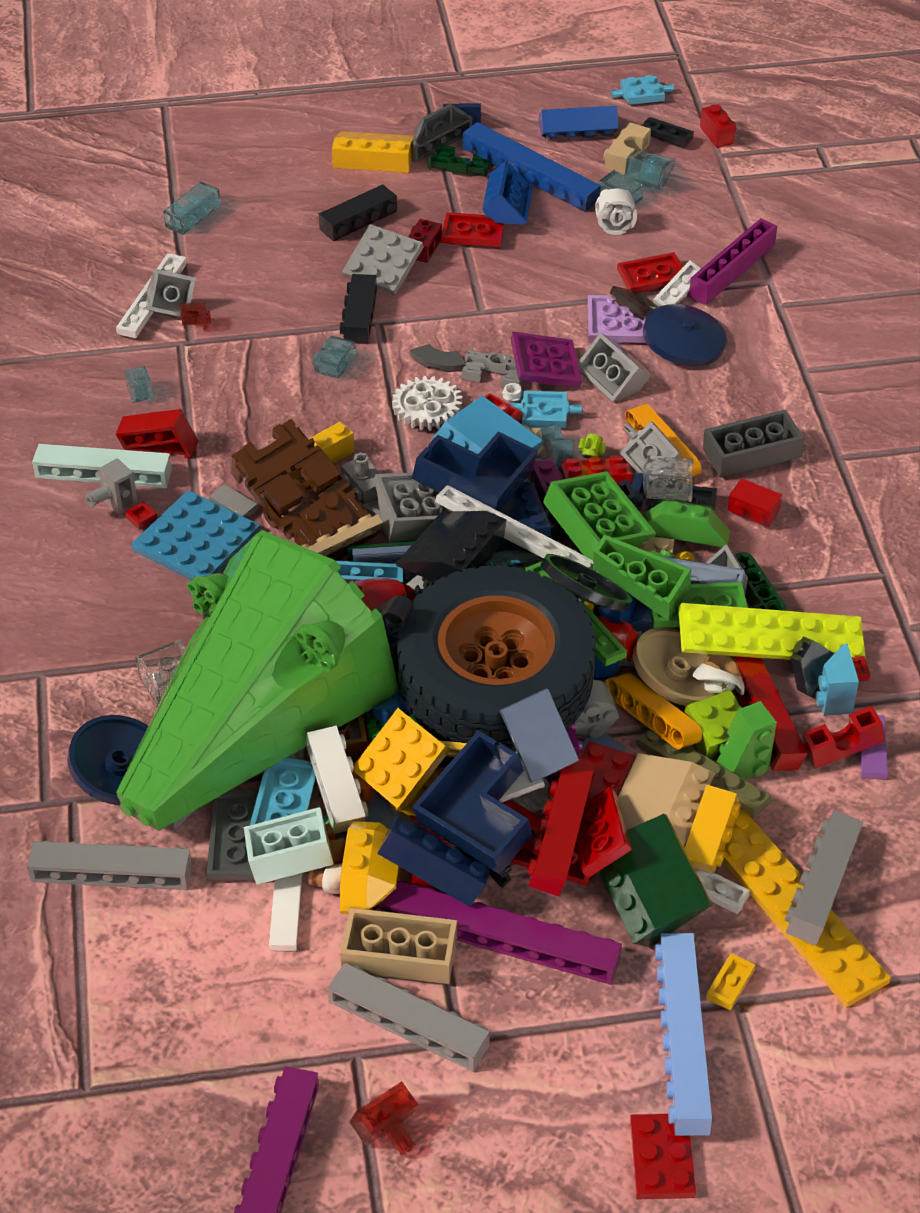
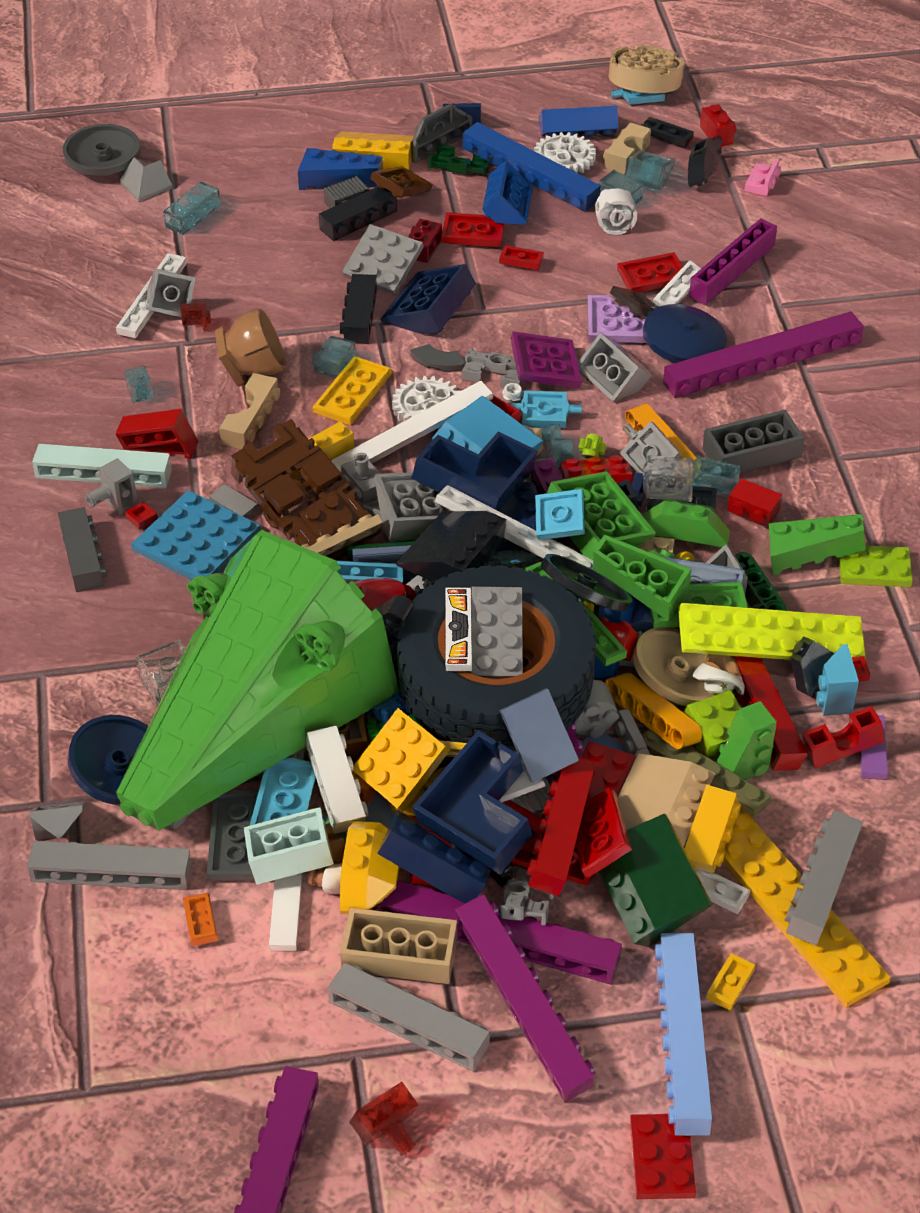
(54, 820): none -> light grey slope
(81, 549): none -> dark grey brick
(101, 149): none -> dark grey dish
(145, 179): none -> light grey slope
(200, 919): none -> orange plate
(241, 427): none -> tan arch
(250, 347): none -> medium nougat plate
(327, 167): none -> blue wedge
(344, 191): none -> dark grey brick
(352, 390): none -> yellow tile
(401, 182): none -> reddish brown plate
(415, 426): none -> white tile
(430, 299): none -> dark blue slope
(458, 629): none -> tile
(496, 632): none -> light grey plate
(517, 897): none -> light grey piece
(521, 257): none -> red plate
(525, 998): none -> magenta brick
(560, 514): none -> medium azure plate
(568, 151): none -> white gear
(630, 734): none -> light grey hinge
(646, 69): none -> tan brick
(702, 160): none -> black slope
(715, 474): none -> clear light blue brick
(762, 354): none -> magenta brick
(763, 178): none -> bright pink bracket
(814, 540): none -> bright green wedge
(877, 567): none -> lime plate

